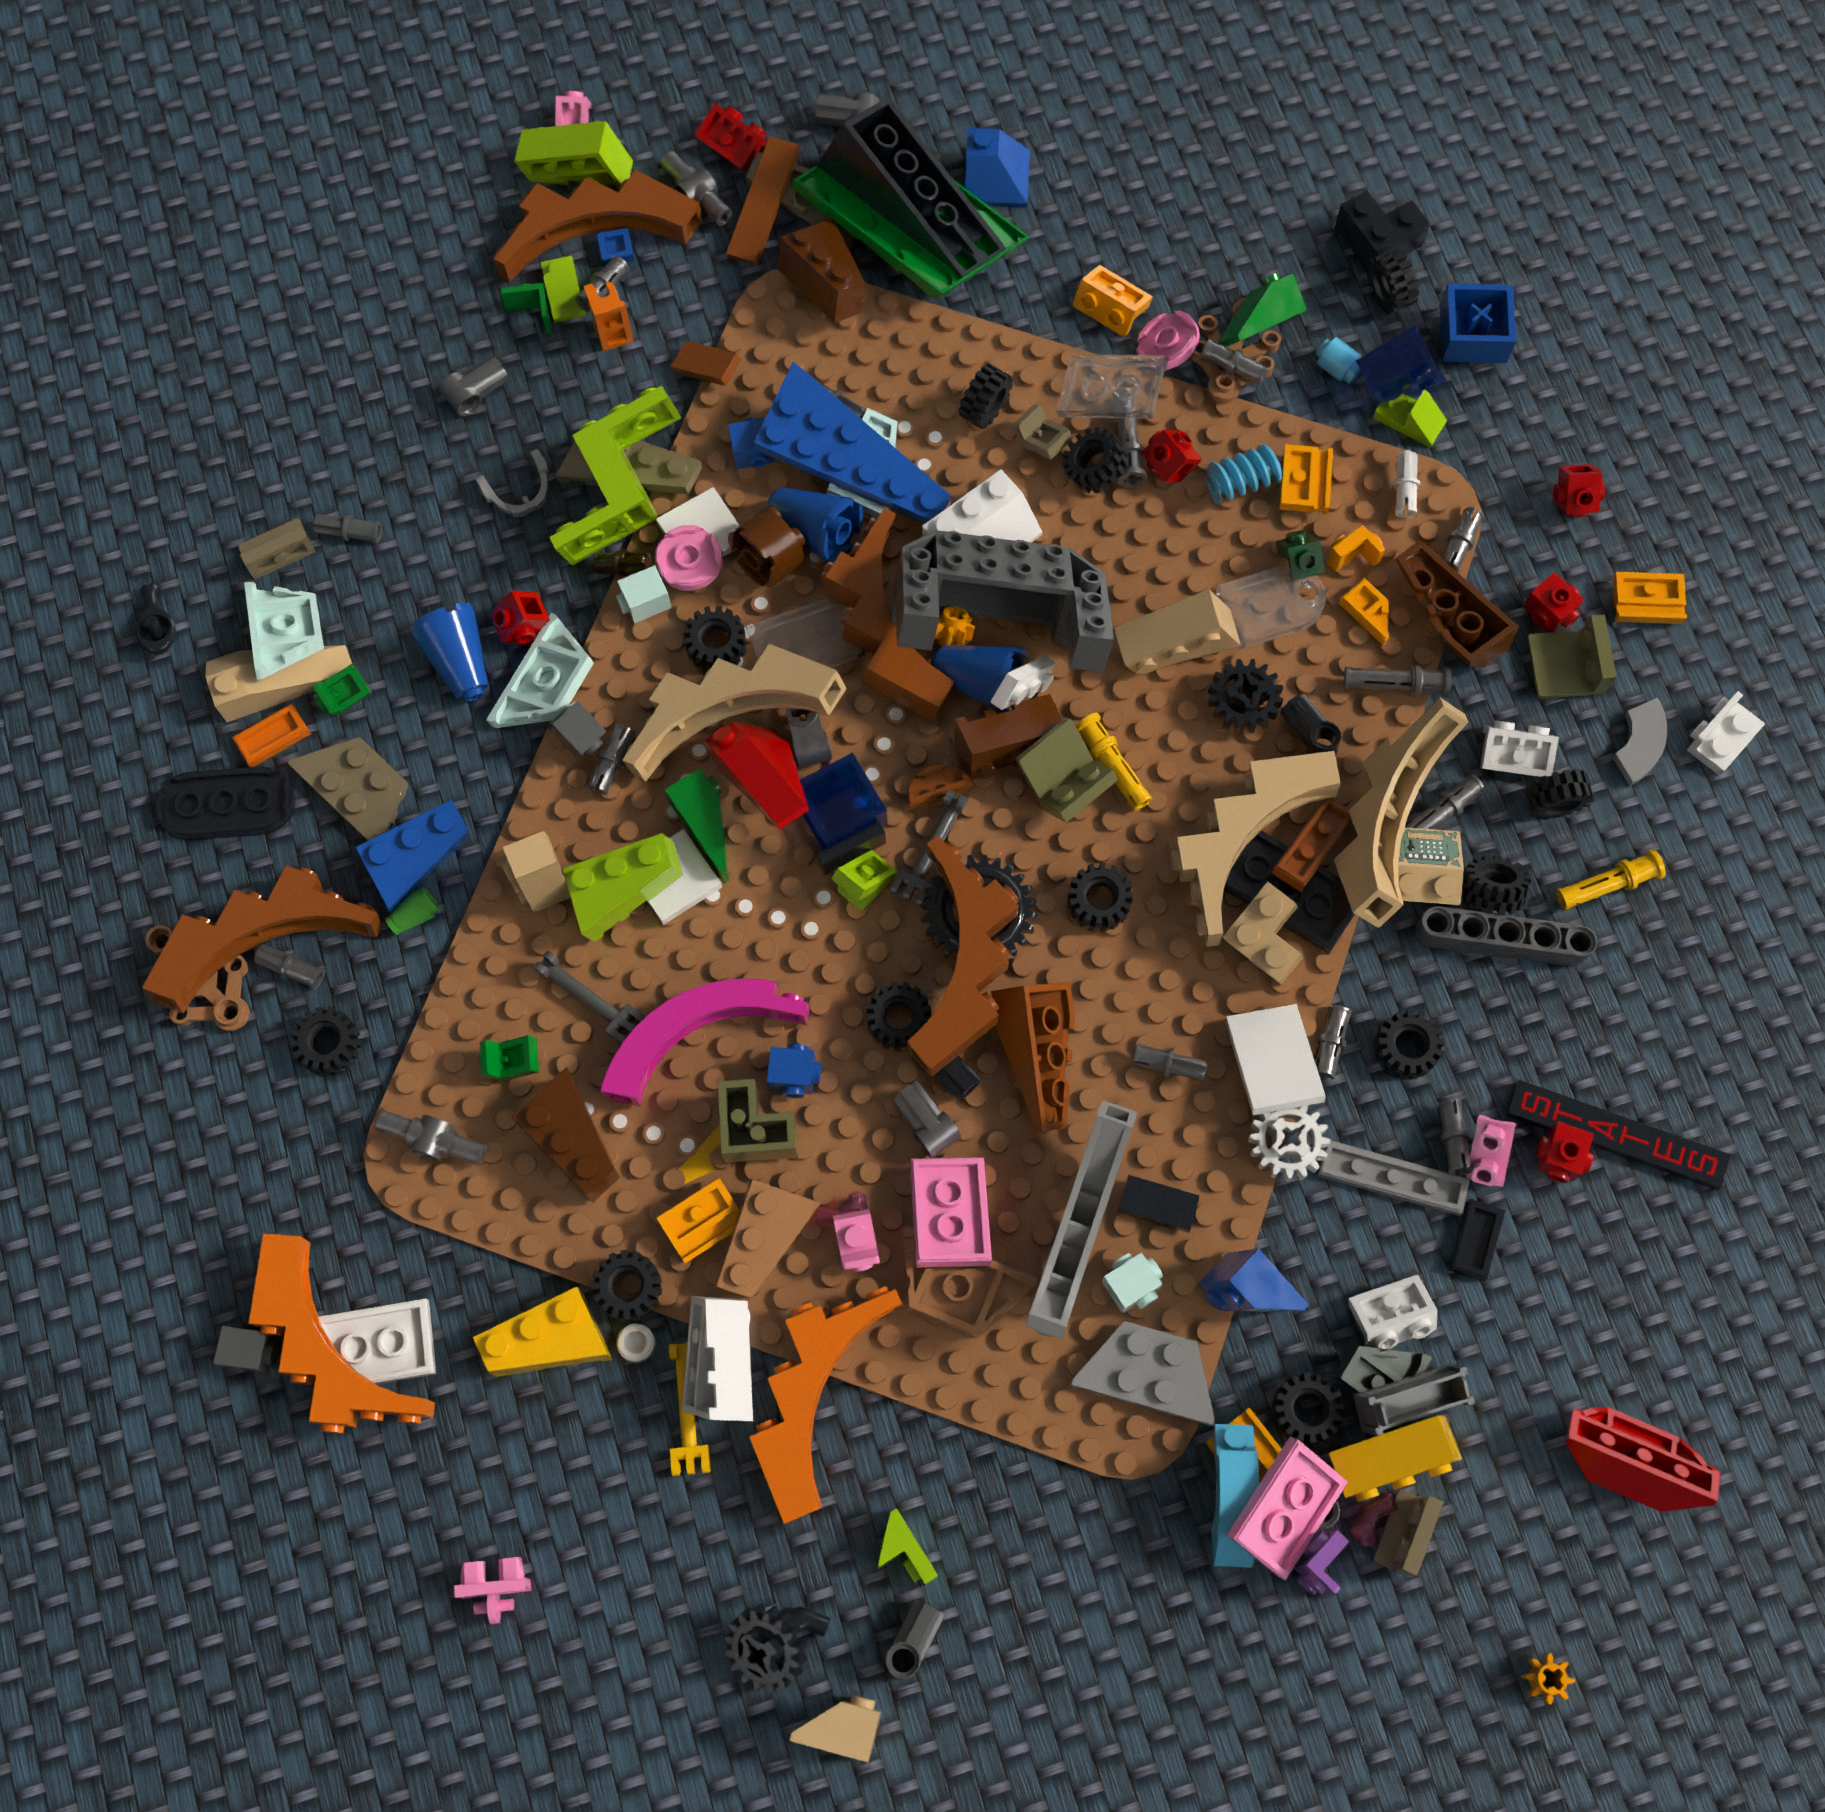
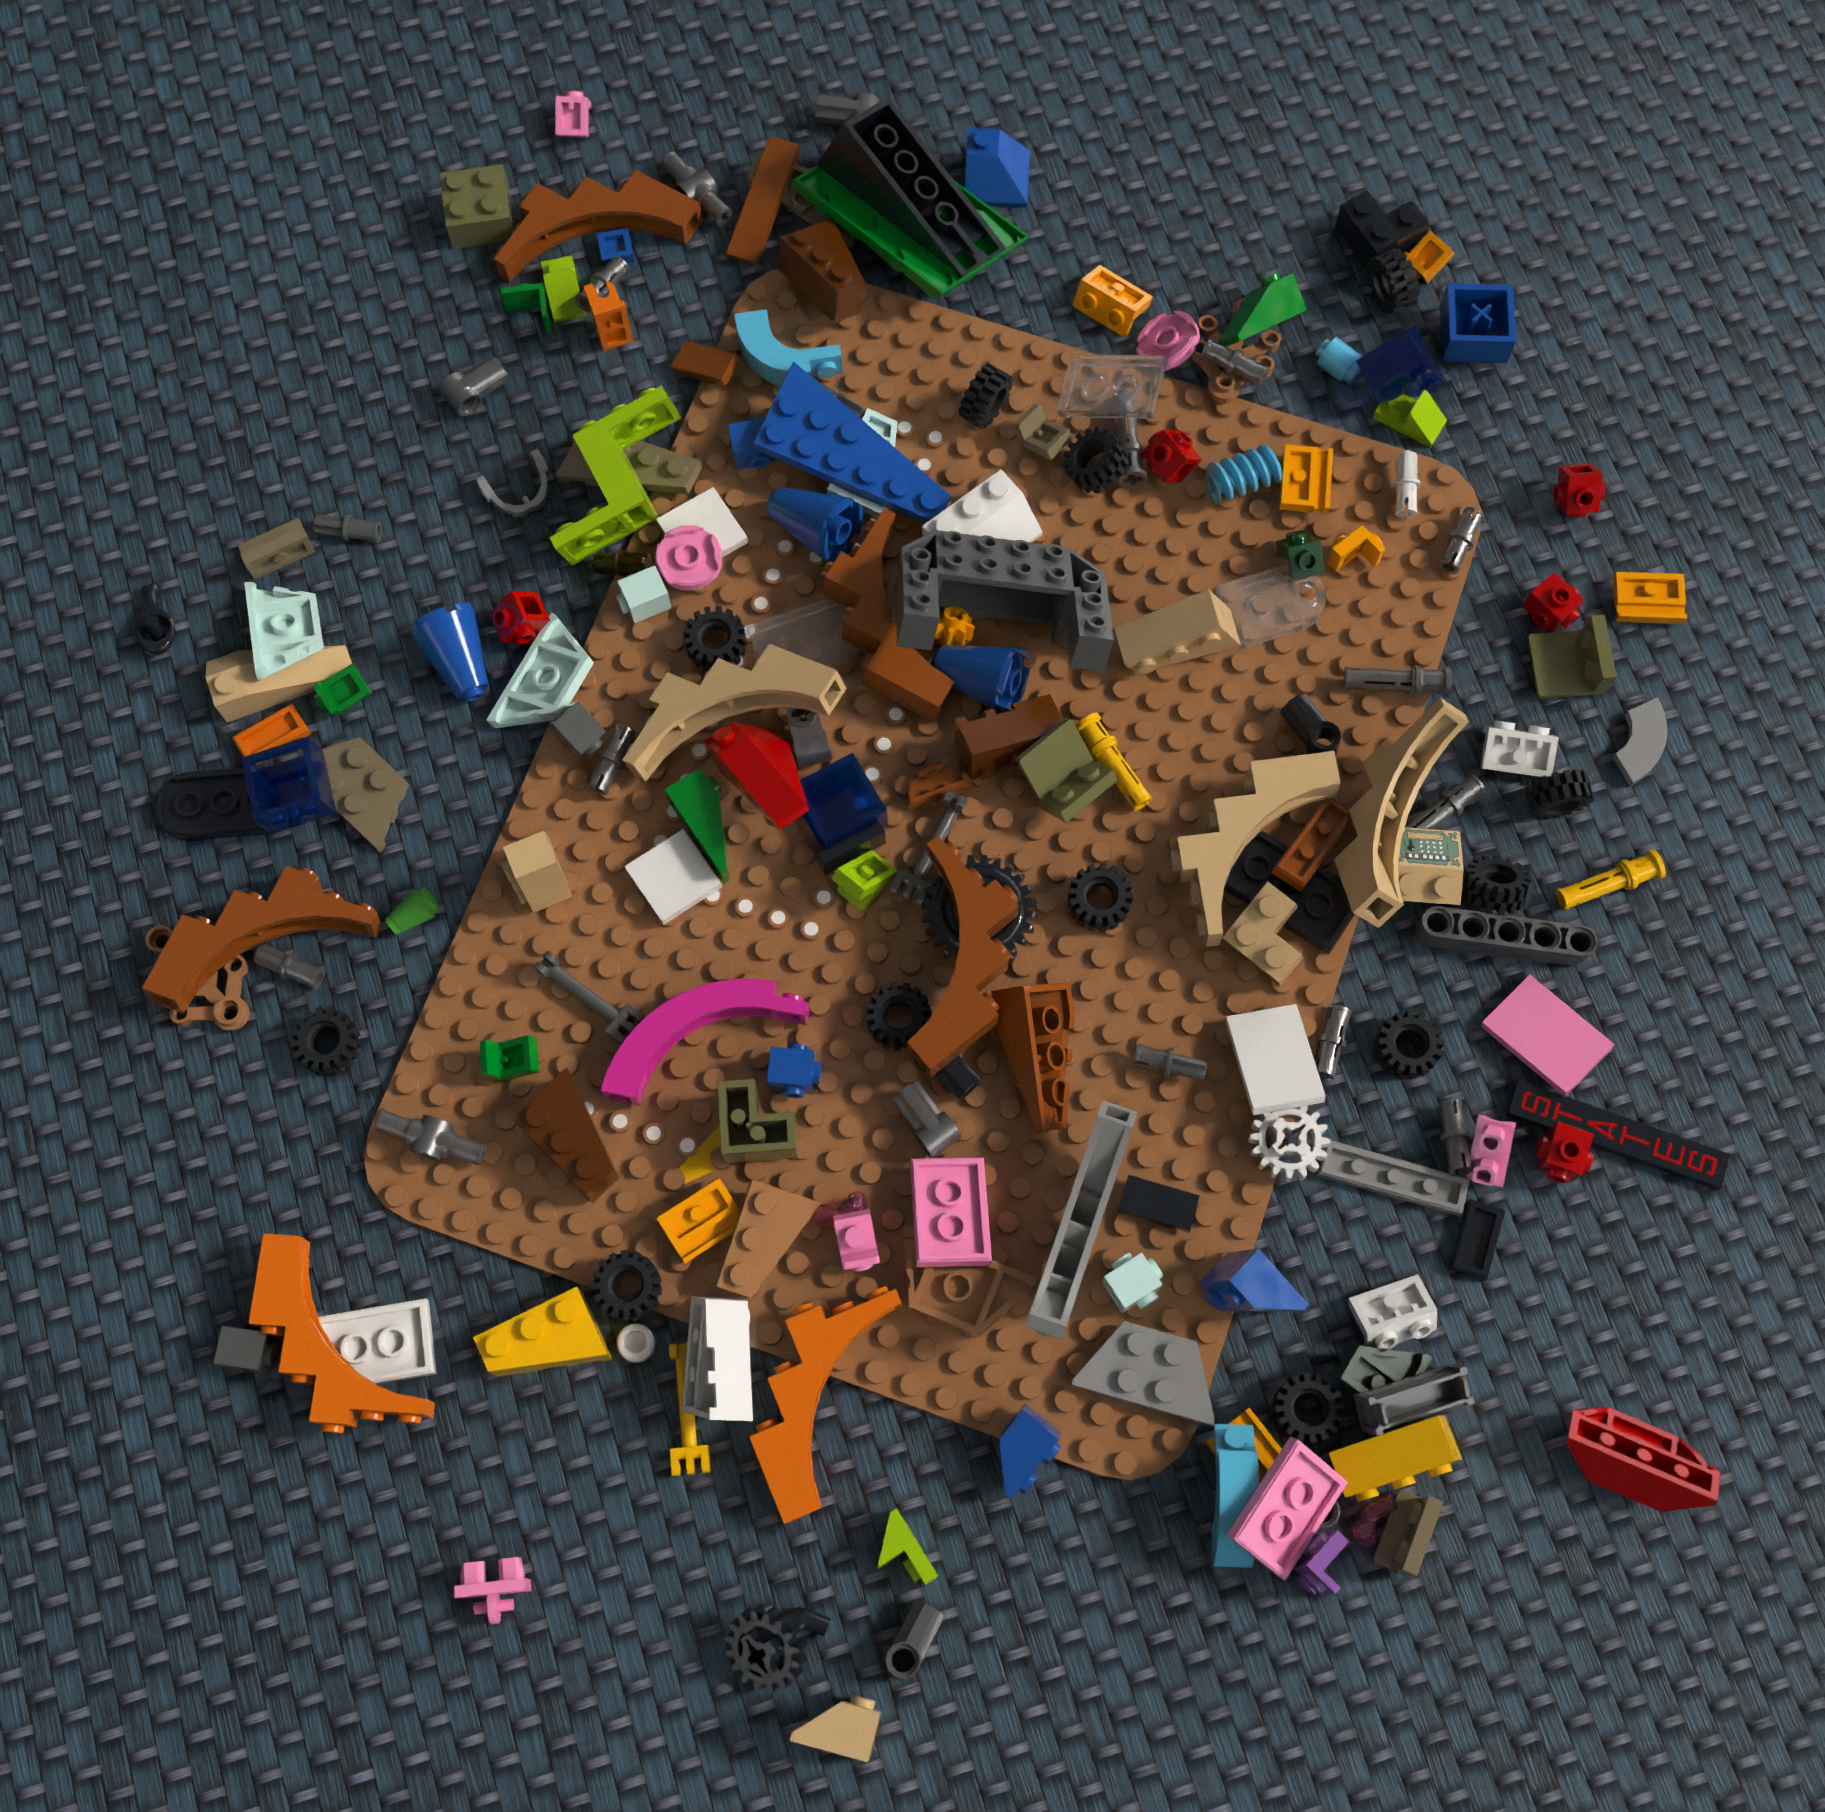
(290, 790): none -> clear blue piece
(412, 852): blue wedge -> none
(477, 206): none -> olive brick
(572, 154): lime wedge -> none
(620, 881): lime wedge -> none
(731, 137): red bracket -> none
(767, 546): reddish brown brick -> none
(772, 359): none -> medium azure arch
(1023, 1446): none -> blue slope
(1024, 682): white plate -> none
(1235, 705): black gear -> none
(1368, 608): light orange tile -> none
(1429, 257): none -> light orange bracket
(1457, 610): reddish brown wedge -> none
(1547, 1035): none -> bright pink tile
(1558, 1679): light orange gear -> none
(1726, 735): white bracket -> none

